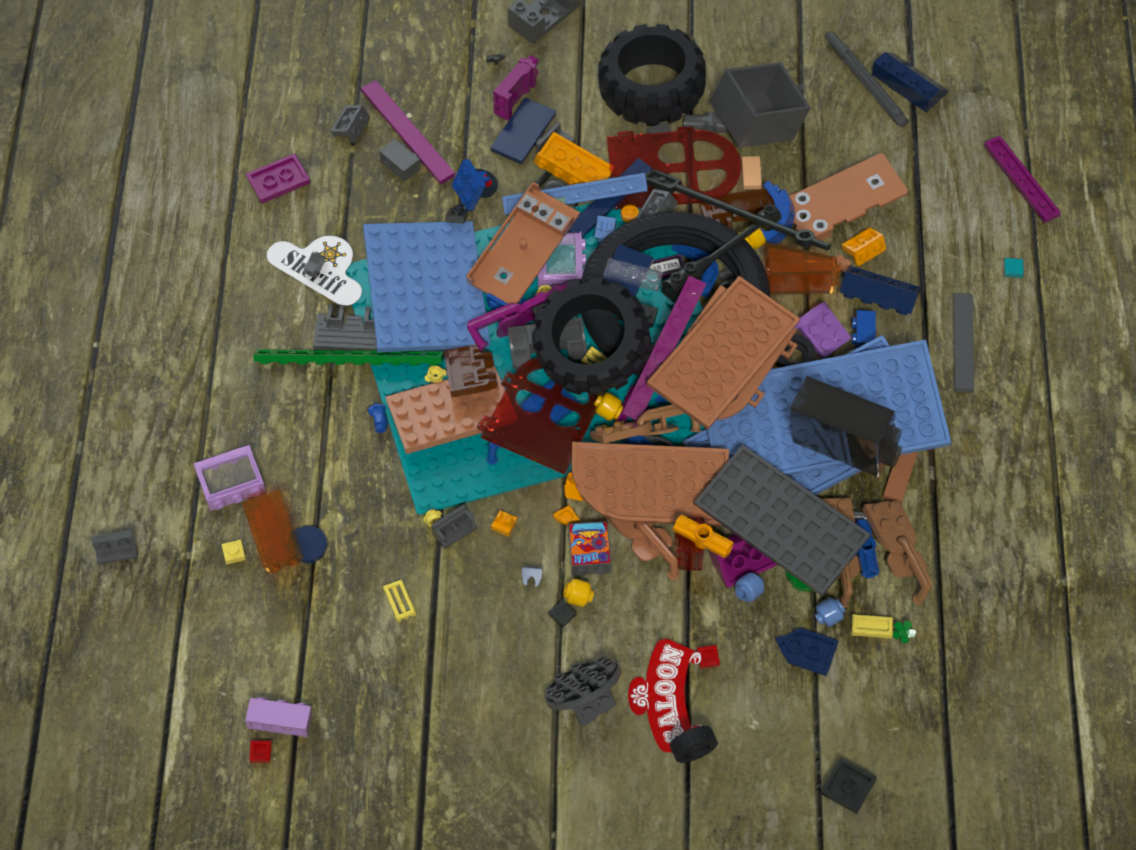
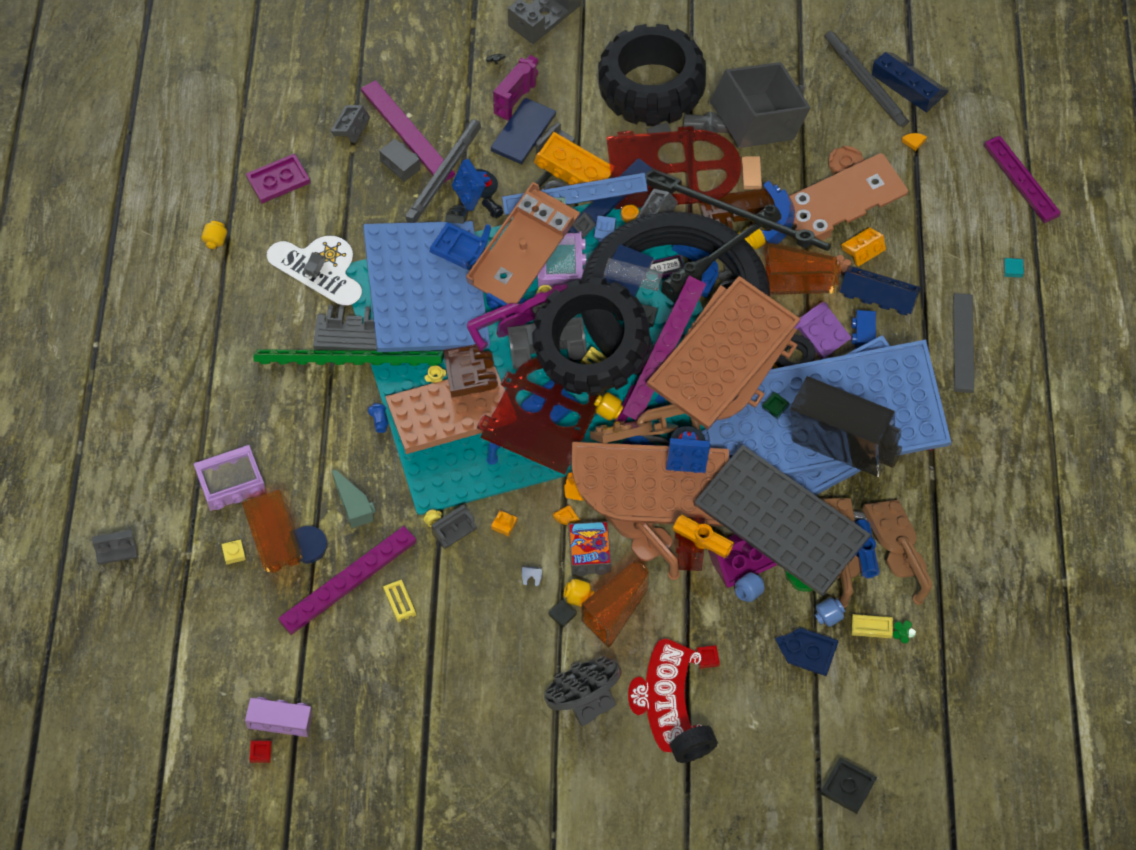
(214, 234): none -> yellow head
(347, 580): none -> magenta plate
(355, 502): none -> sand green slope
(443, 171): none -> dark grey piece
(460, 245): none -> blue piece
(495, 210): none -> black pin
(584, 224): none -> dark grey slope
(615, 602): none -> clear orange slope
(688, 451): none -> blue plate
(775, 405): none -> dark green tile
(844, 158): none -> nougat tile
(899, 477): nougat tile -> none
(914, 140): none -> light orange tile

